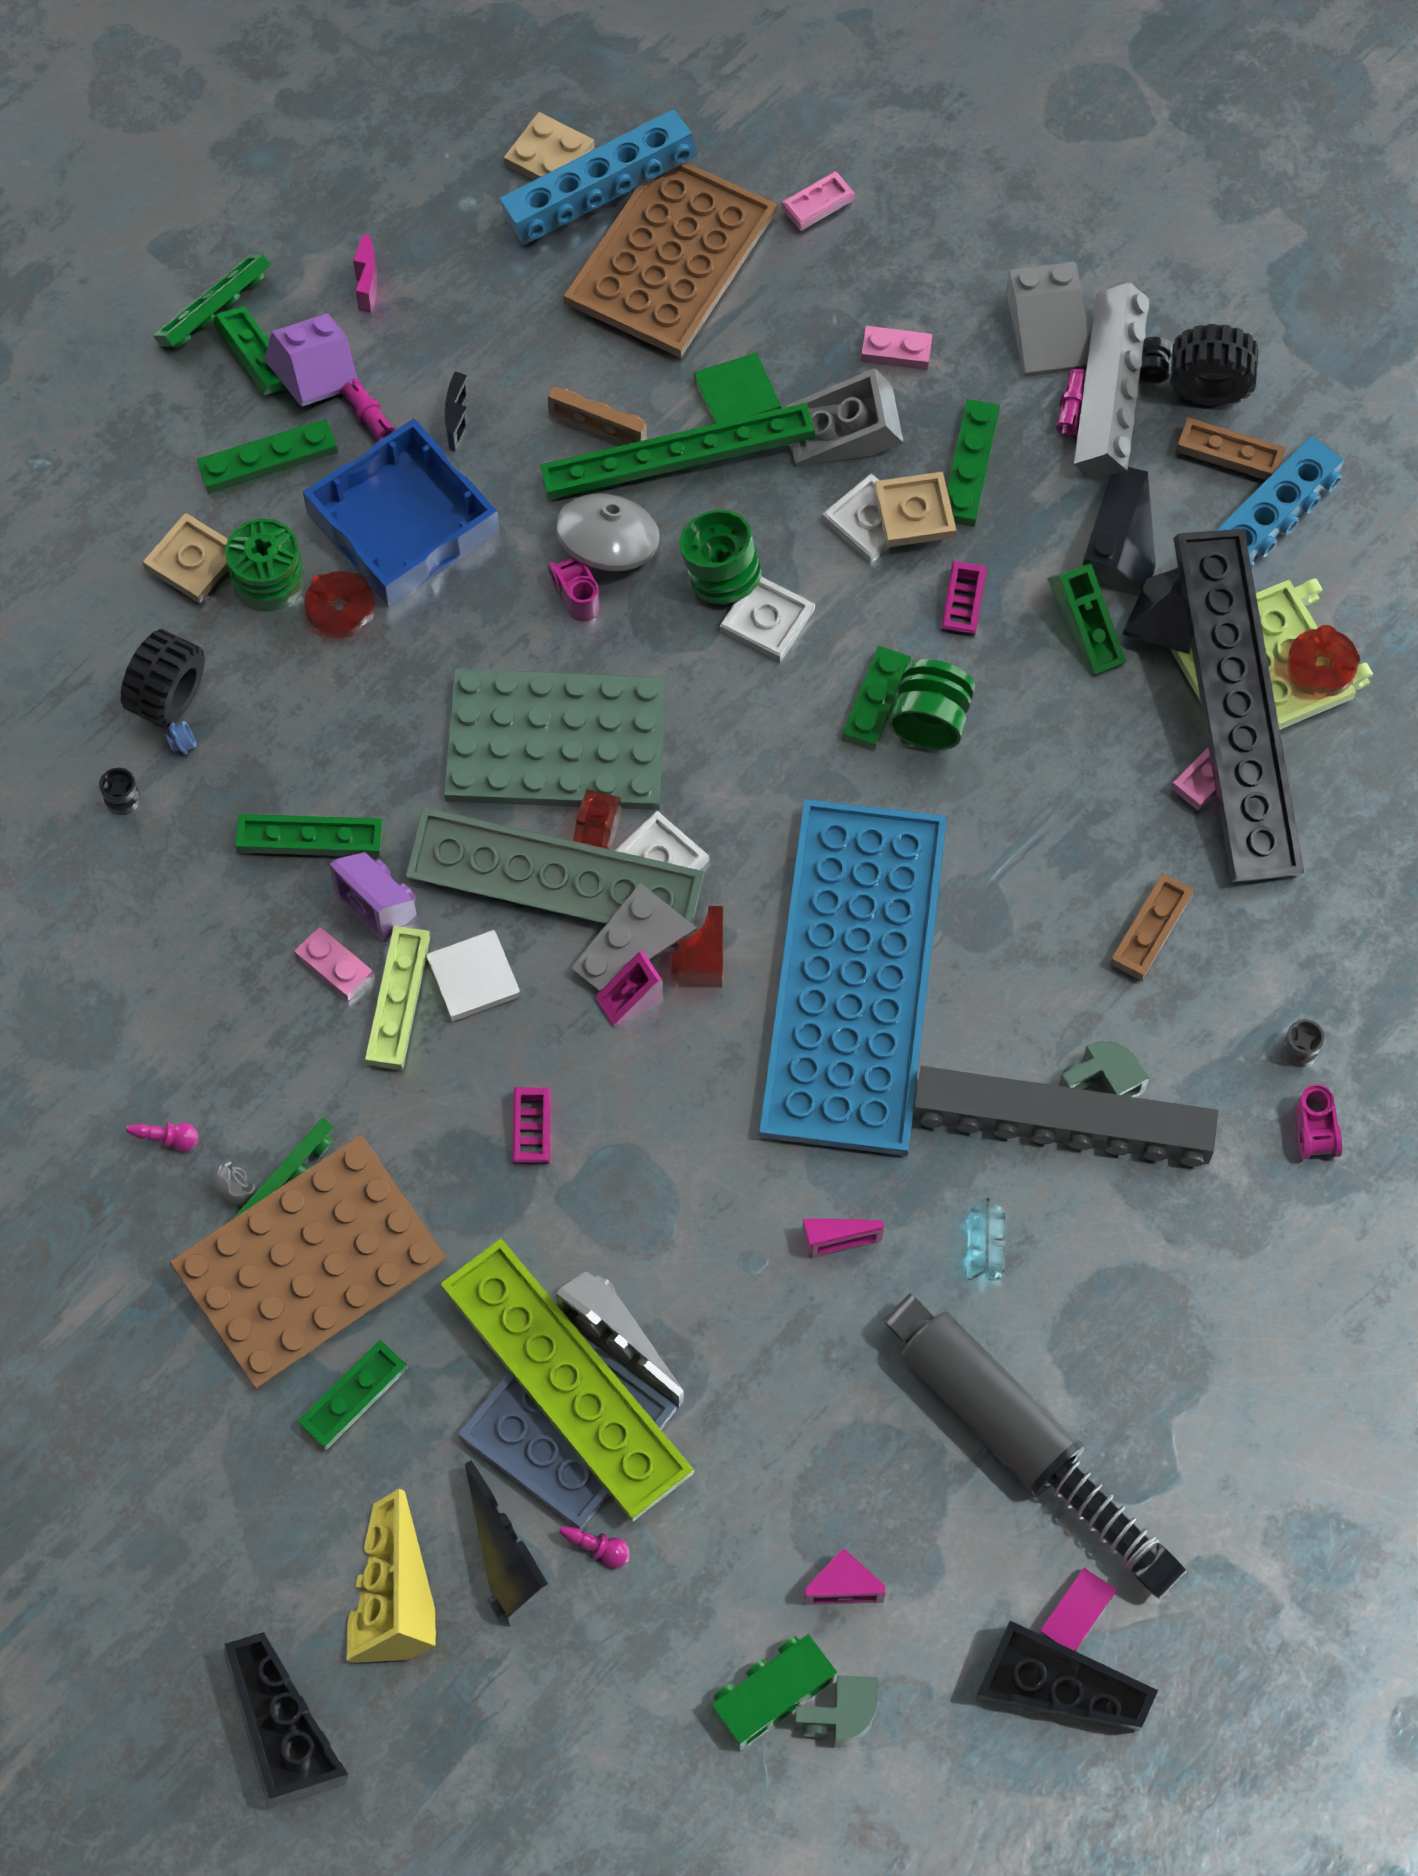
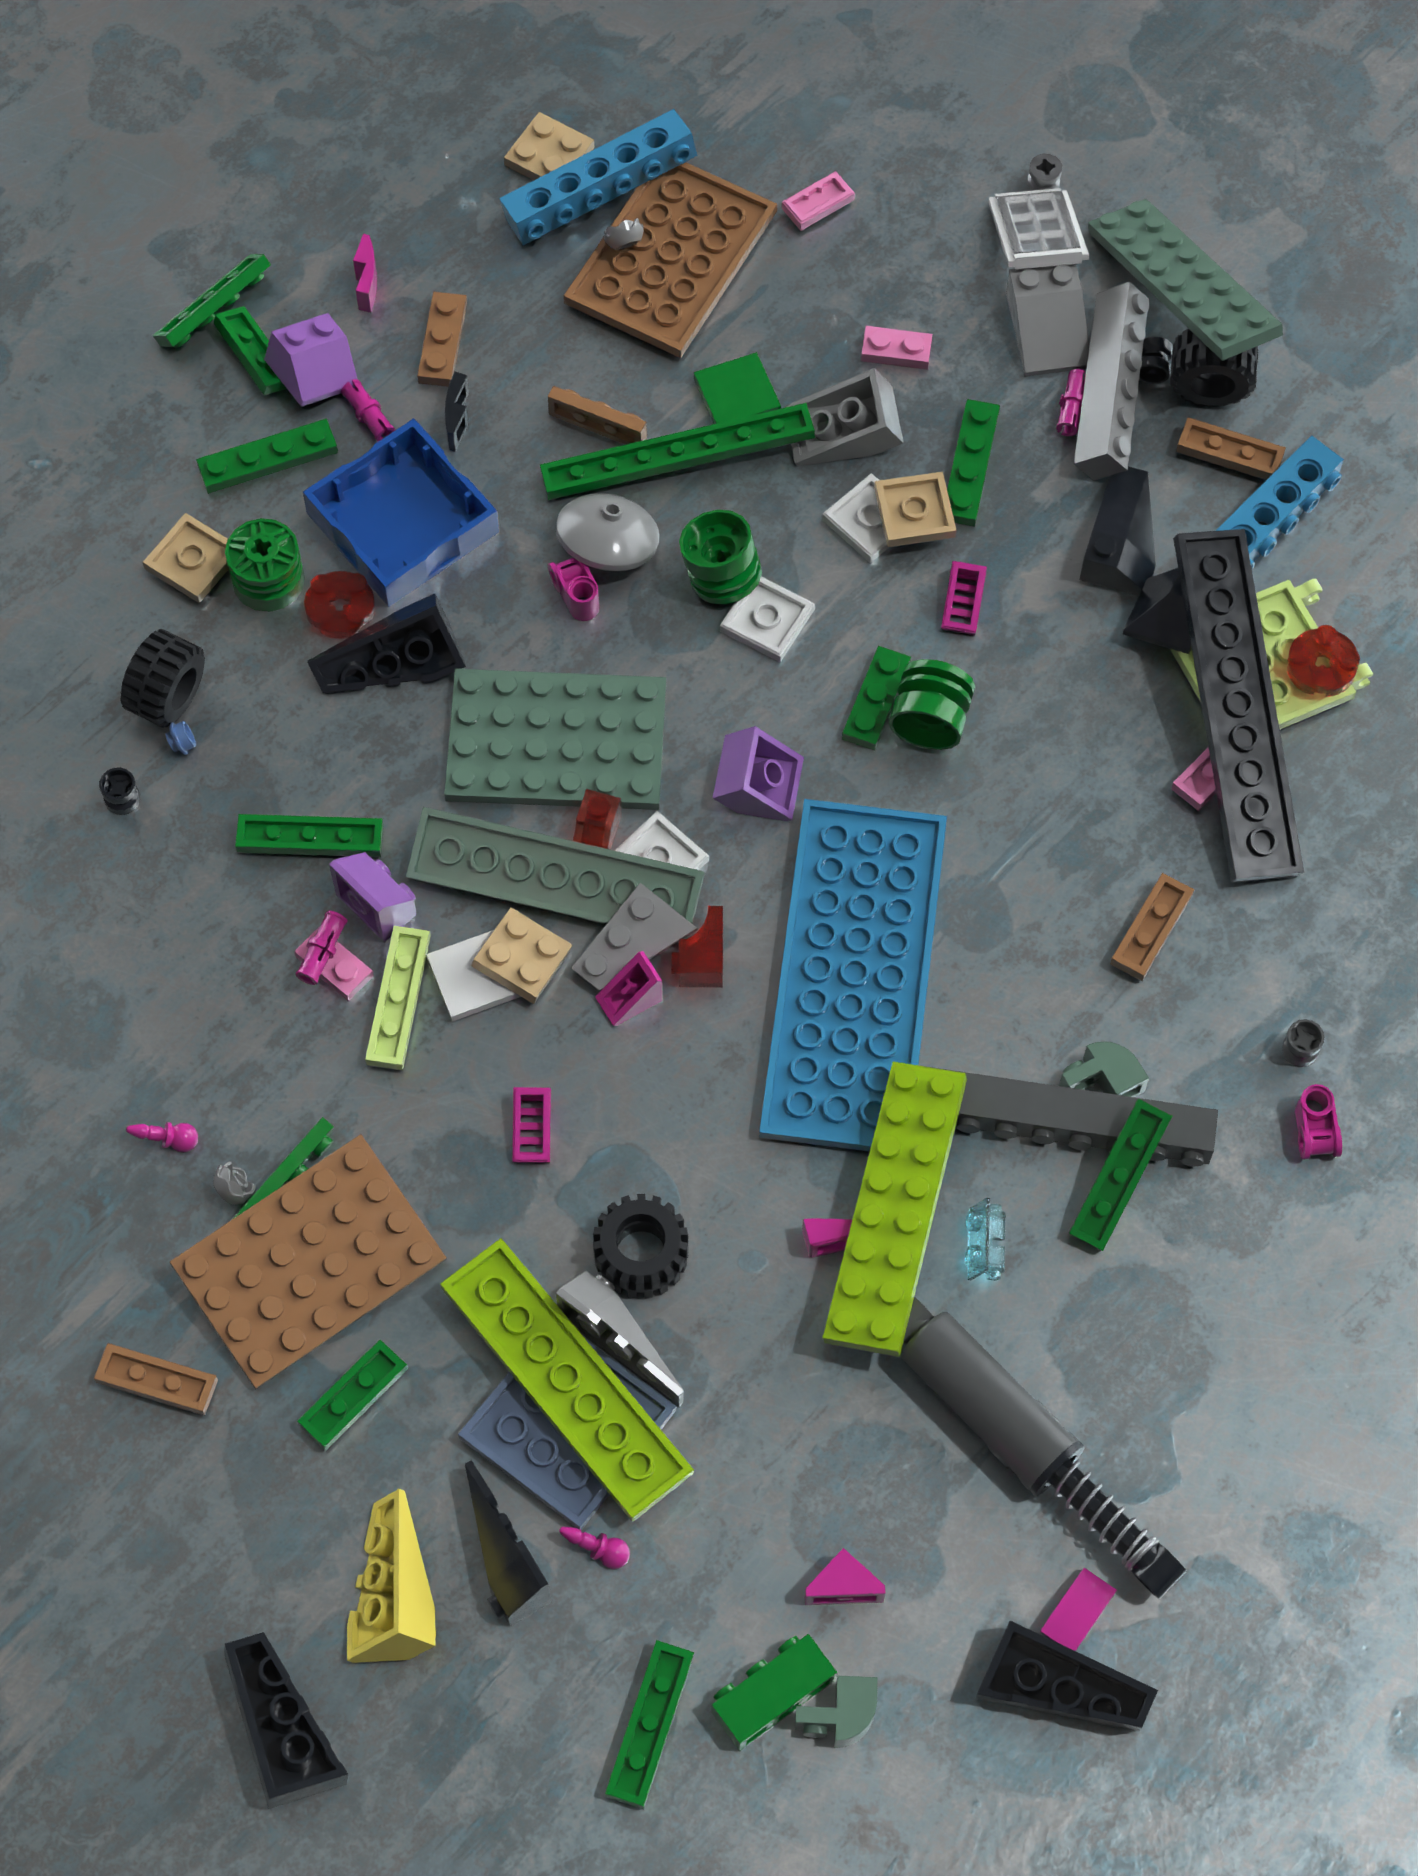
(156, 1379): none -> medium nougat plate
(321, 947): none -> dark pink pin
(398, 649): none -> black wedge
(442, 339): none -> medium nougat plate
(522, 955): none -> tan plate
(624, 235): none -> light grey plate
(633, 1217): none -> black tyre
(649, 1724): none -> green plate
(758, 775): none -> medium lavender slope
(895, 1209): none -> lime plate
(1038, 166): none -> flat silver wheel
(1038, 228): none -> clear piece
(1087, 617): green slope -> none
(1120, 1174): none -> green plate
(1185, 279): none -> sand green plate

